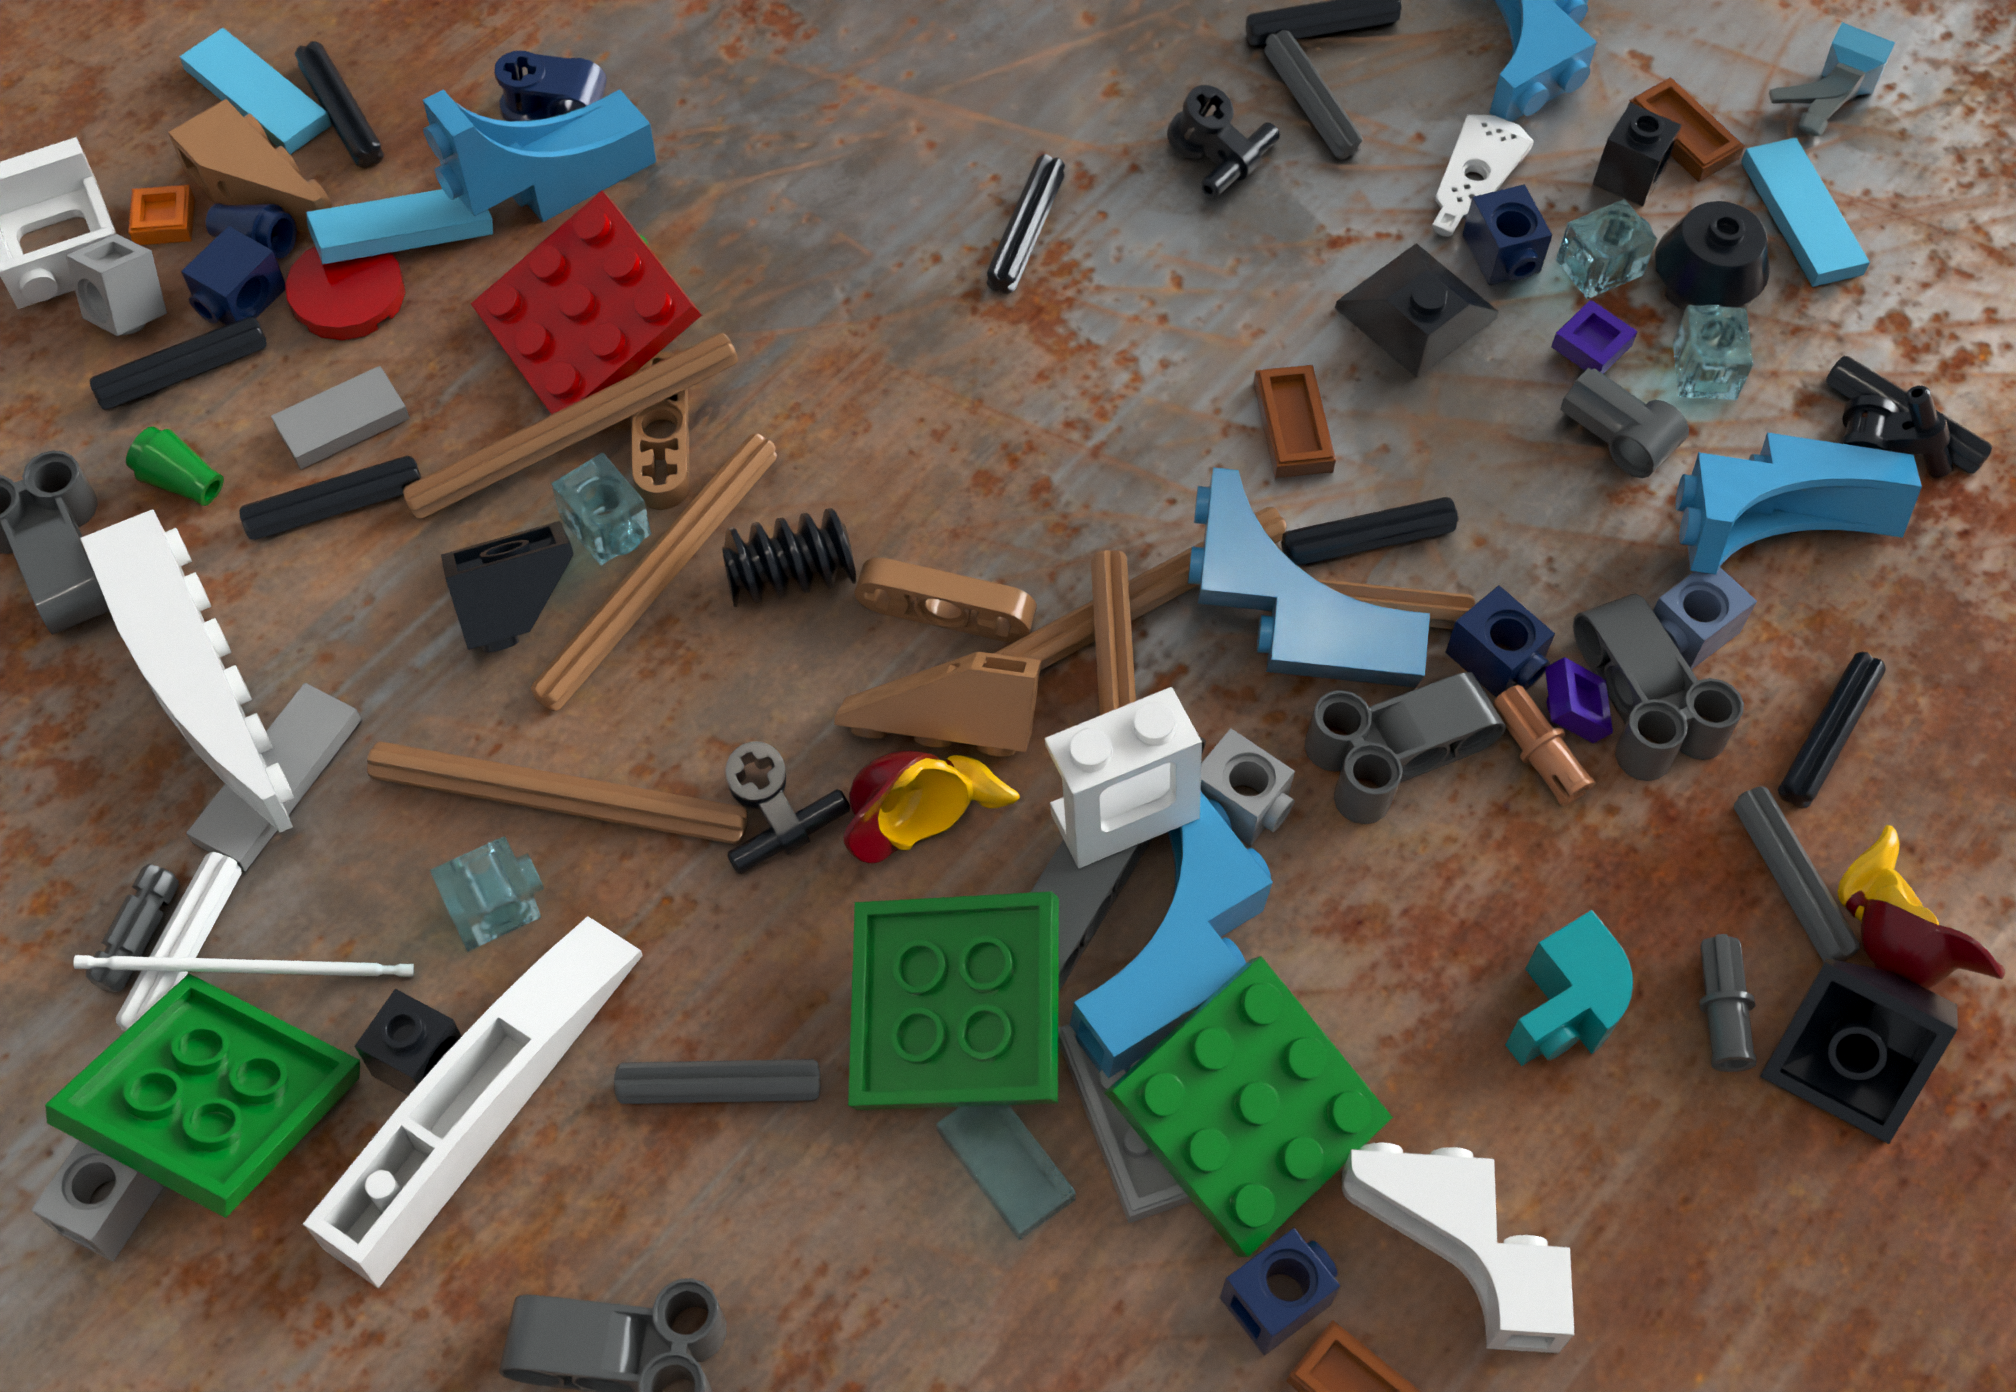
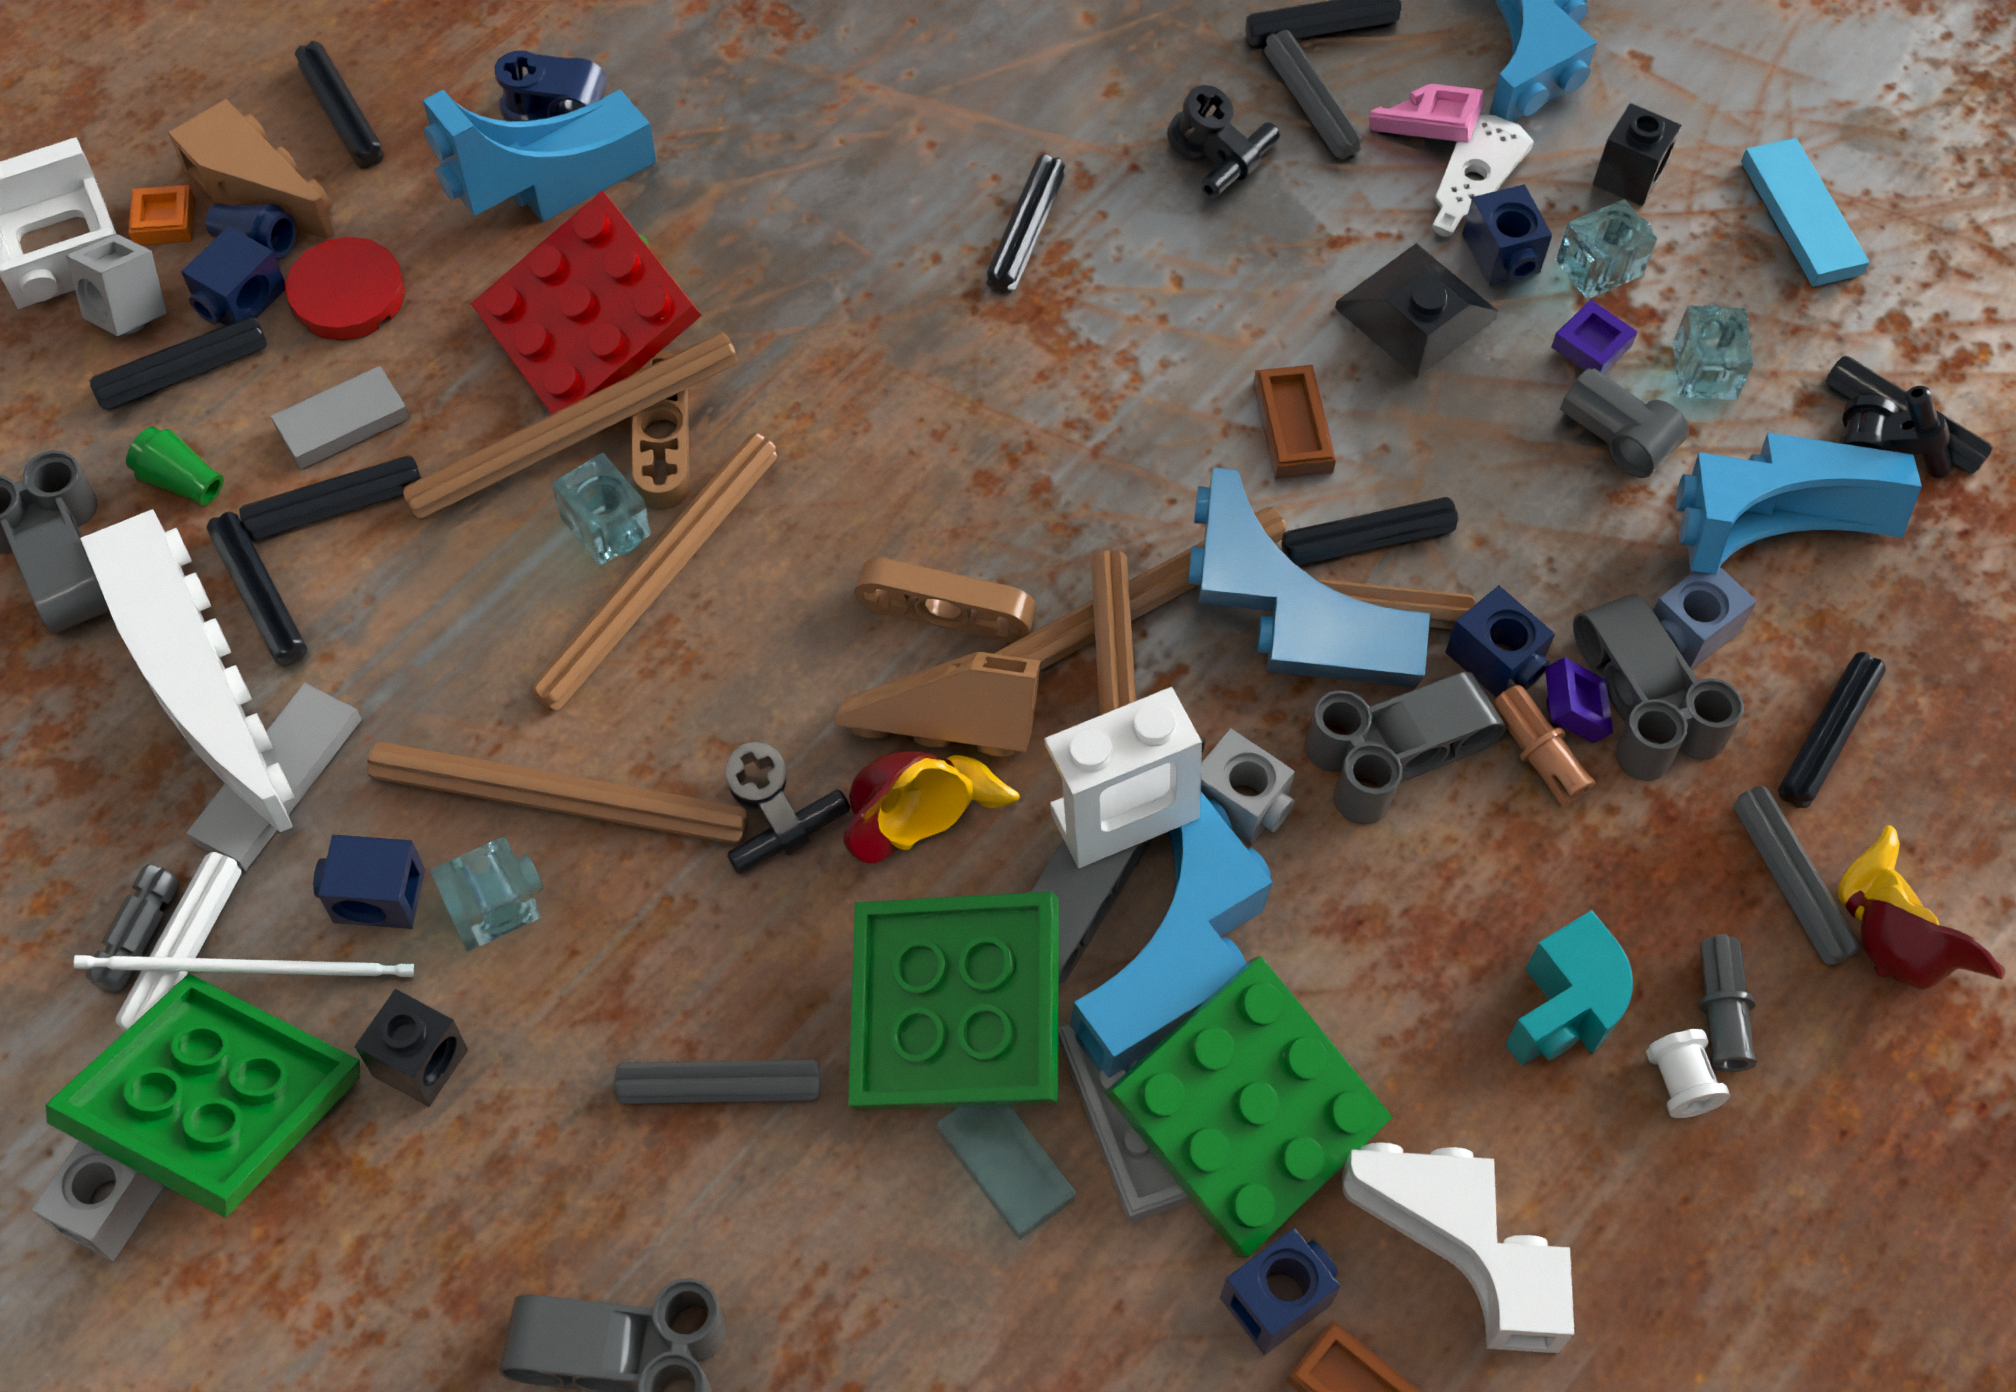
(256, 89): medium azure tile -> none
(256, 588): none -> black axle
(370, 881): none -> dark blue brick
(393, 225): medium azure tile -> none
(467, 1103): white slope -> none
(505, 583): black slope -> none
(787, 556): black piece -> none
(1432, 113): none -> bright pink tile
(1687, 1073): none -> white bush
(1703, 141): dark orange tile -> none
(1714, 257): black cone -> none
(1850, 70): piece -> none
(1863, 1045): black slope -> none

